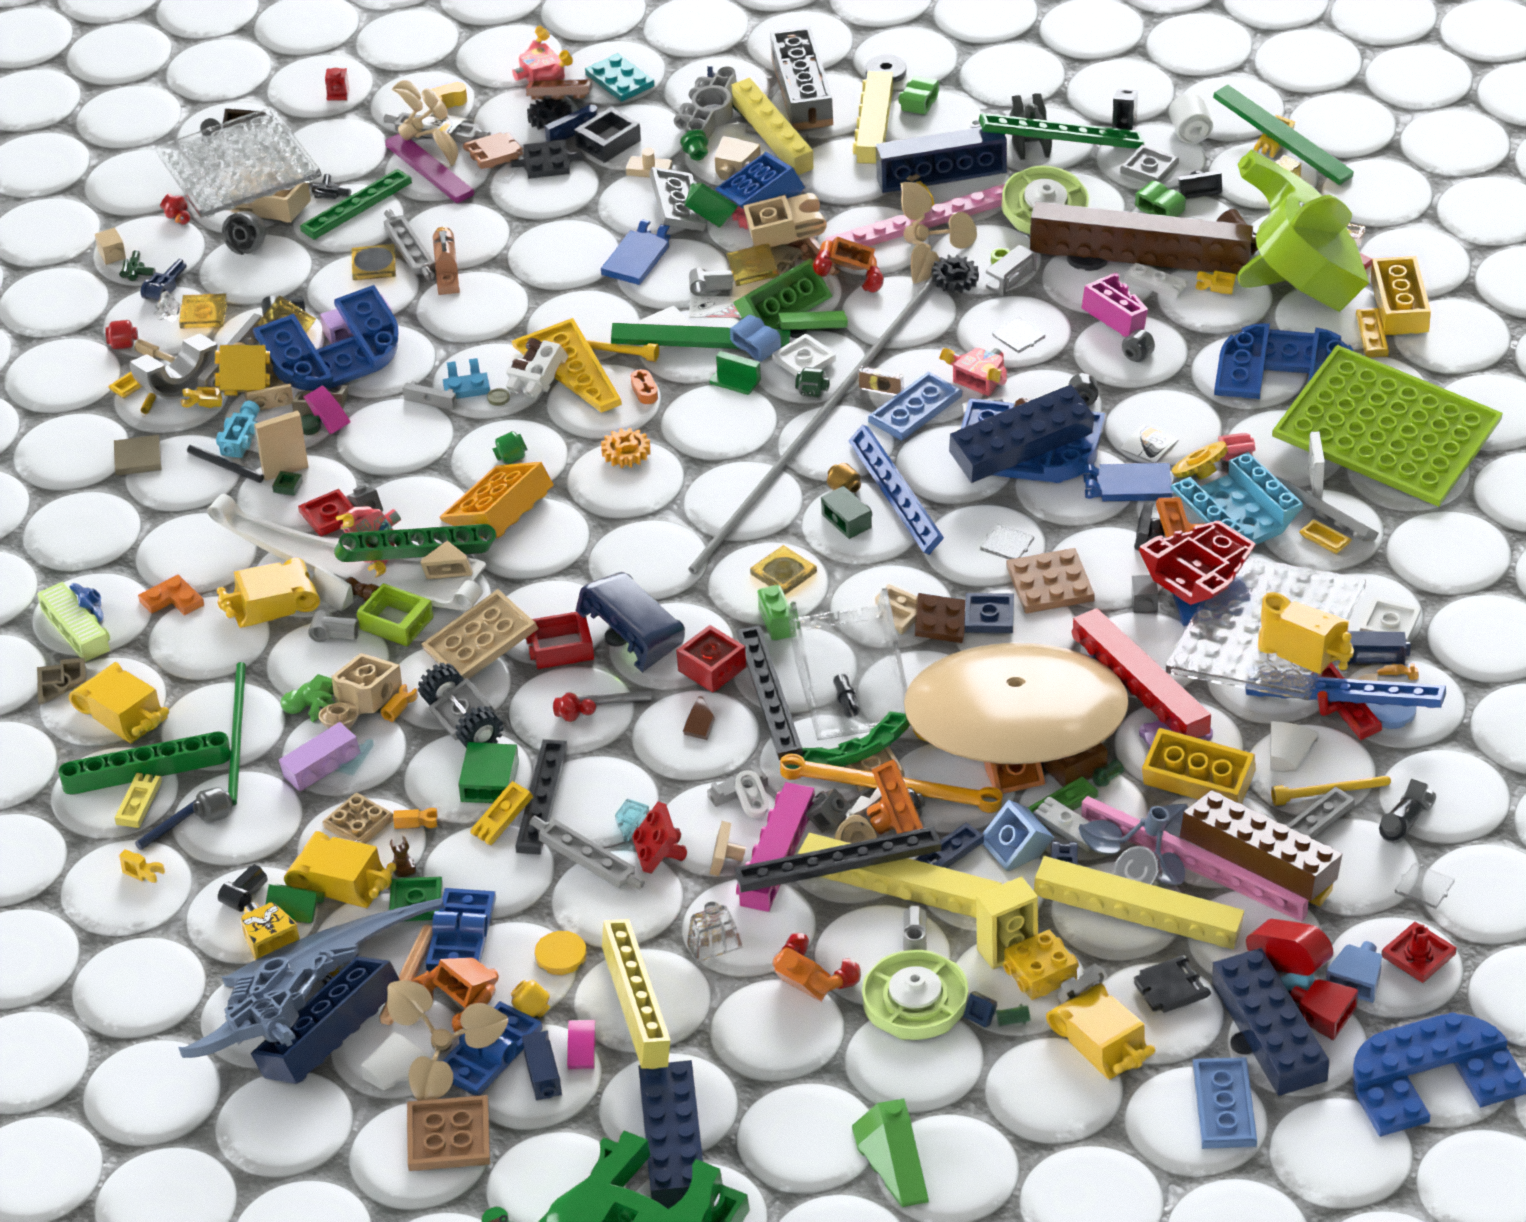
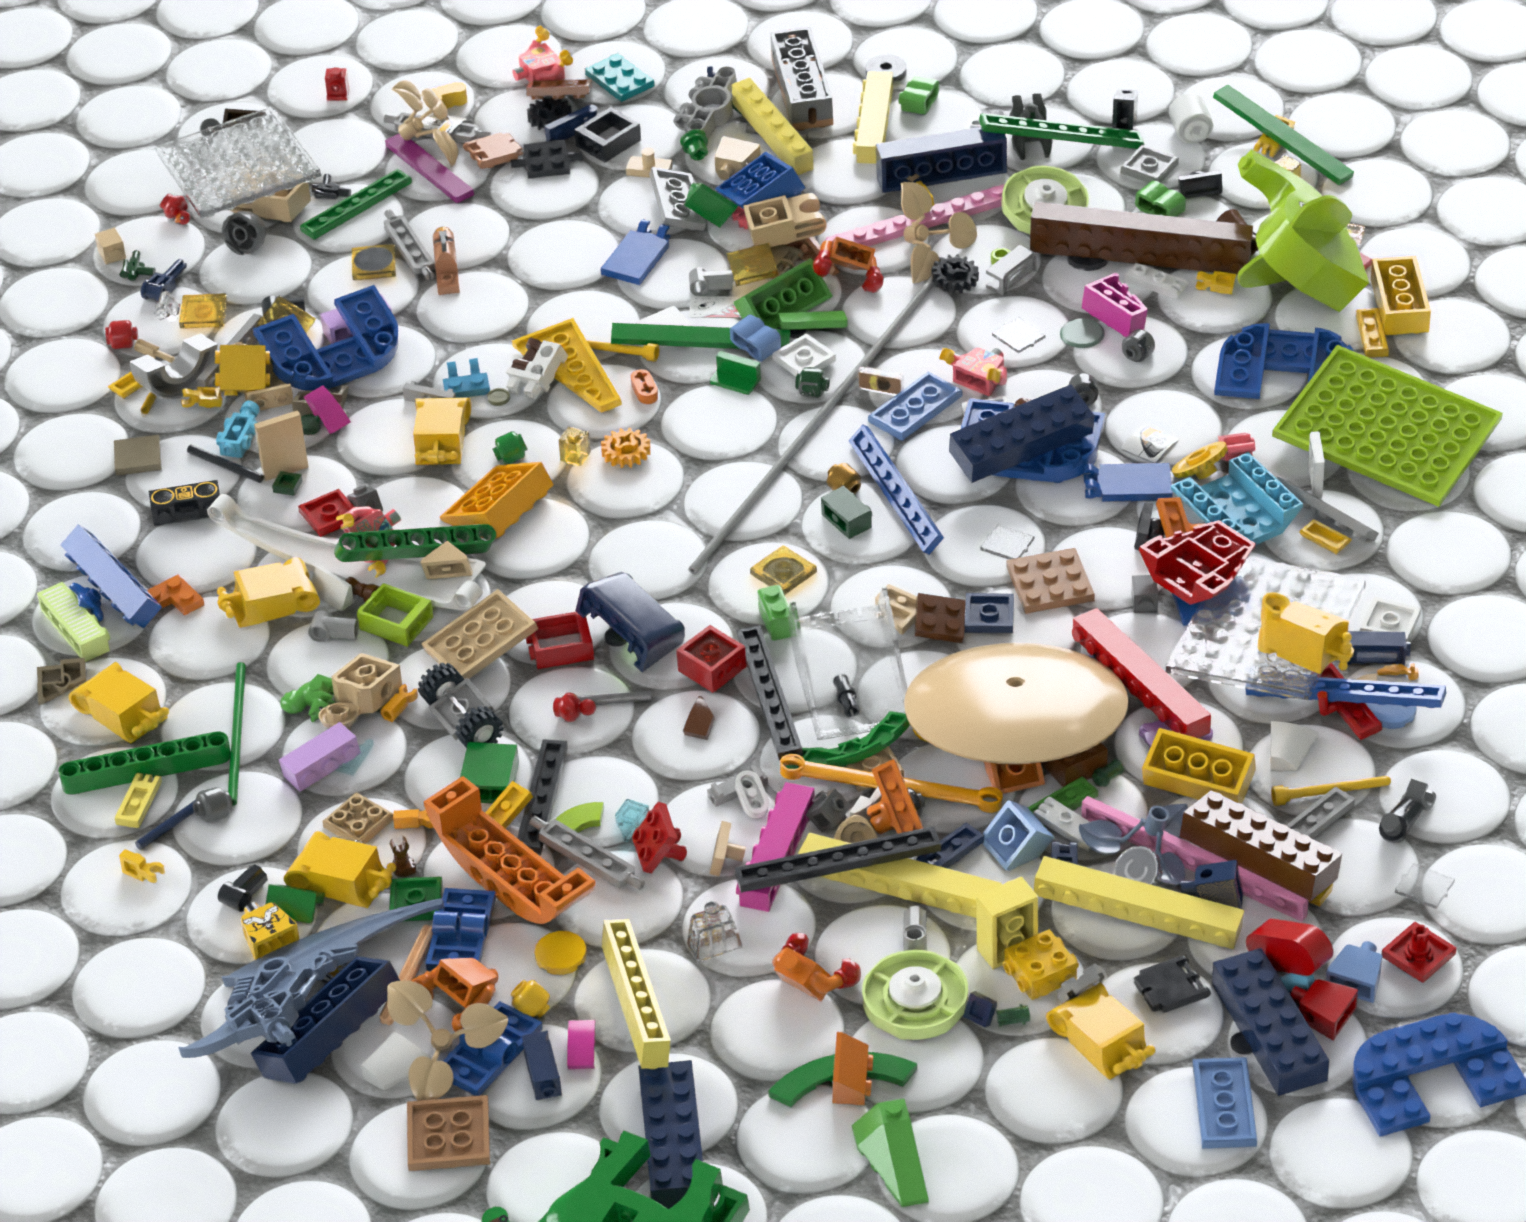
(111, 577): none -> brick
(183, 502): none -> black piece
(440, 430): none -> yellow piece
(500, 859): none -> orange slope
(574, 446): none -> clear yellow brick
(582, 816): none -> lime tile
(809, 1075): none -> green tile
(851, 1071): none -> orange slope
(1082, 333): none -> piece
(1216, 883): none -> torso

